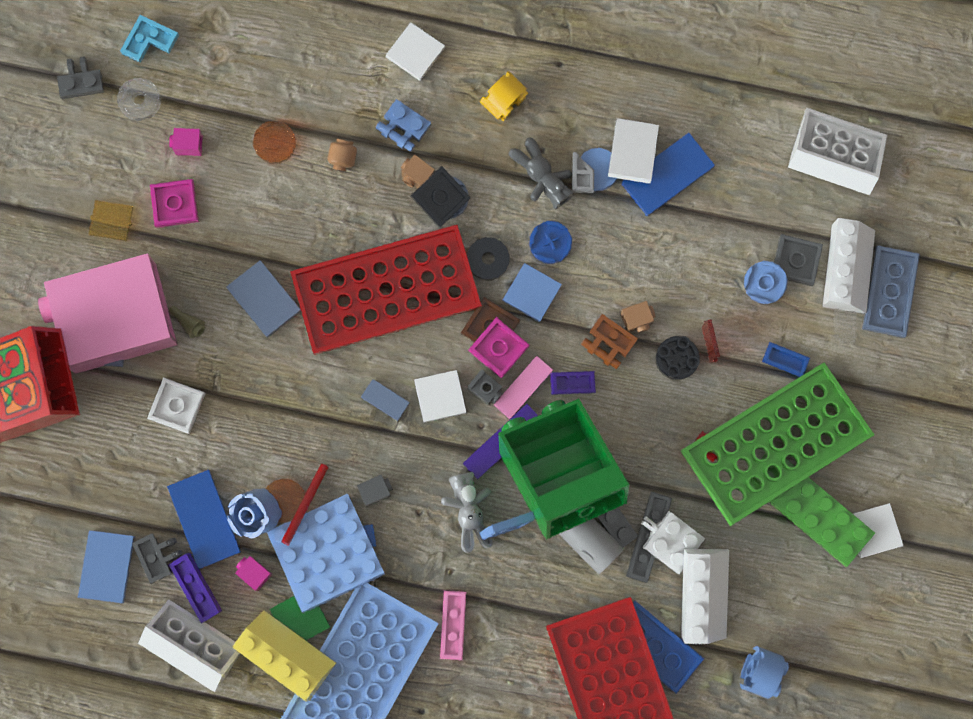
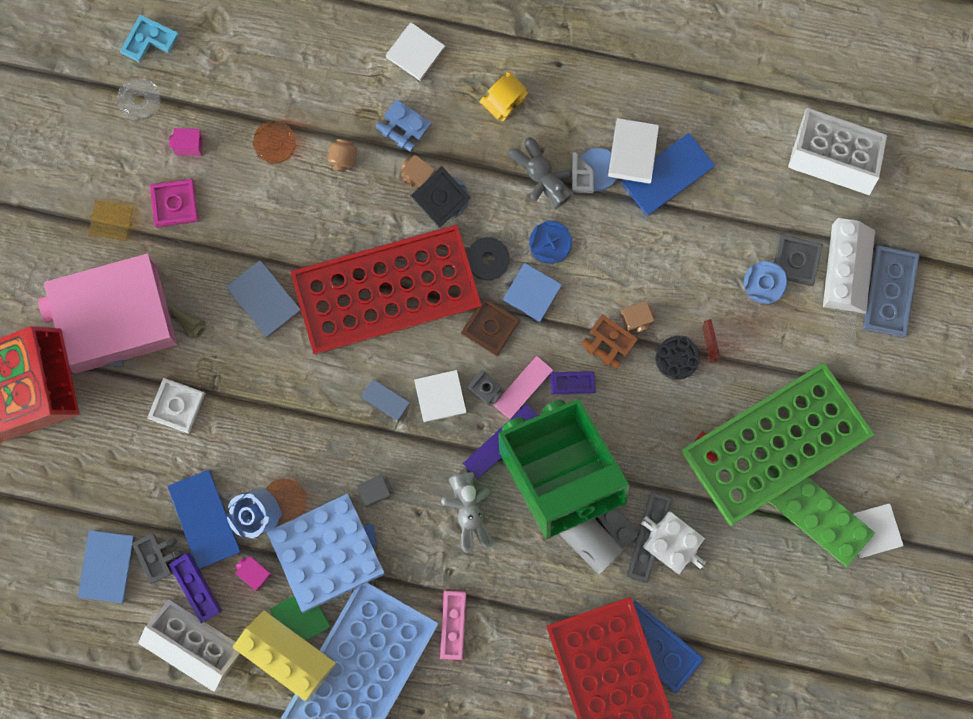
(79, 83): dark grey hinge -> none
(304, 504): red bar -> none
(498, 348): dark pink tile -> none
(507, 526): medium blue tile -> none
(705, 595): white slope -> none
(763, 673): medium blue brick -> none
(786, 359): blue tile -> none

